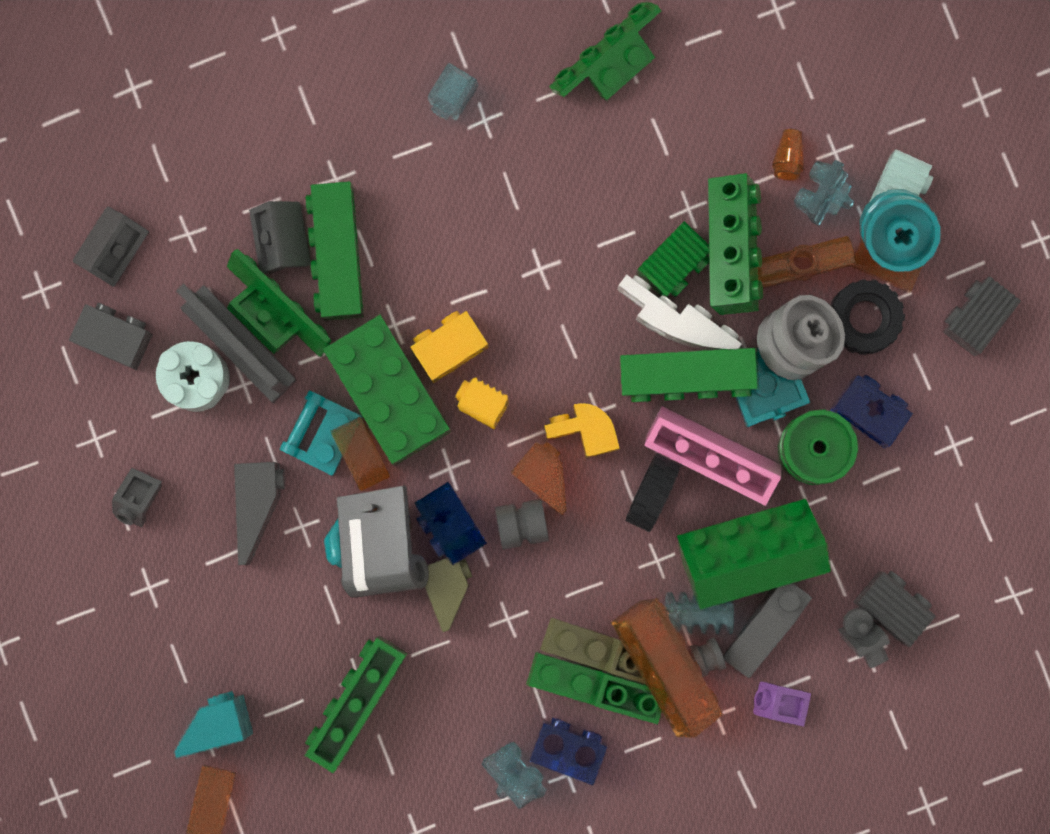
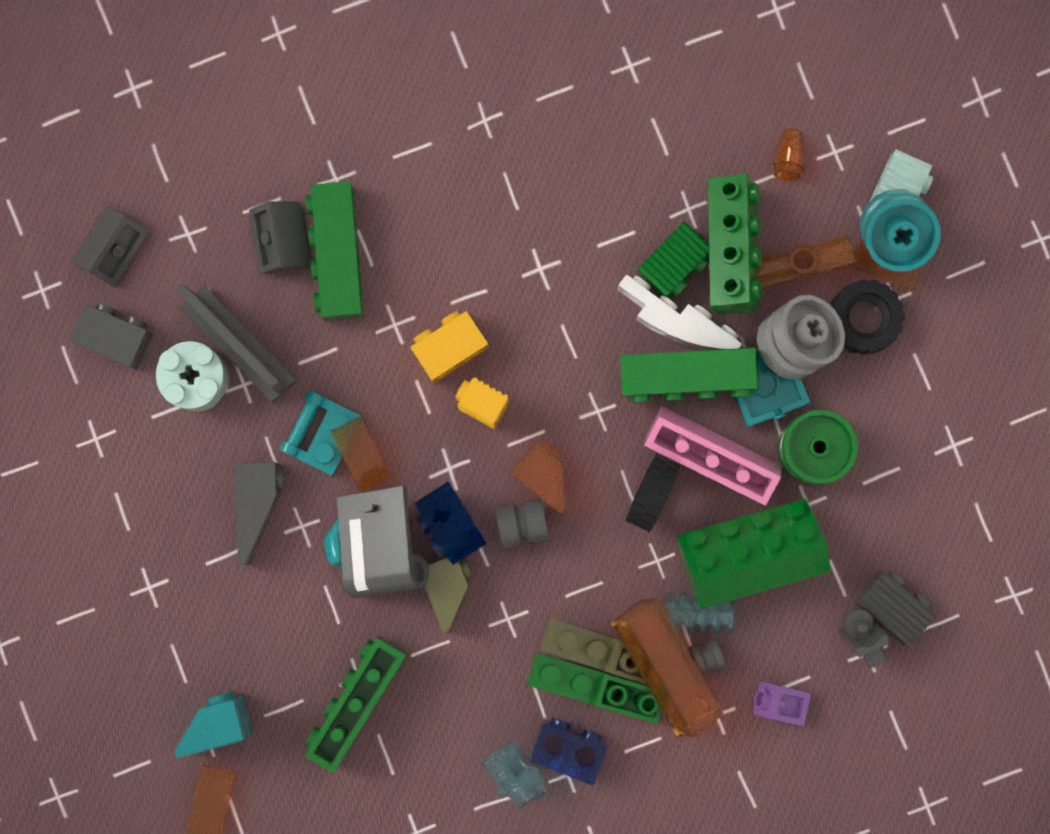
(135, 497): dark grey bracket -> none
(269, 311): green bracket -> none
(386, 390): green brick -> none
(452, 92): clear light blue brick -> none
(592, 423): yellow brick -> none
(614, 58): green bracket -> none
(766, 628): dark grey slope -> none
(830, 195): clear light blue hips -> none
(881, 427): clear blue brick -> none
(981, 315): dark grey brick -> none

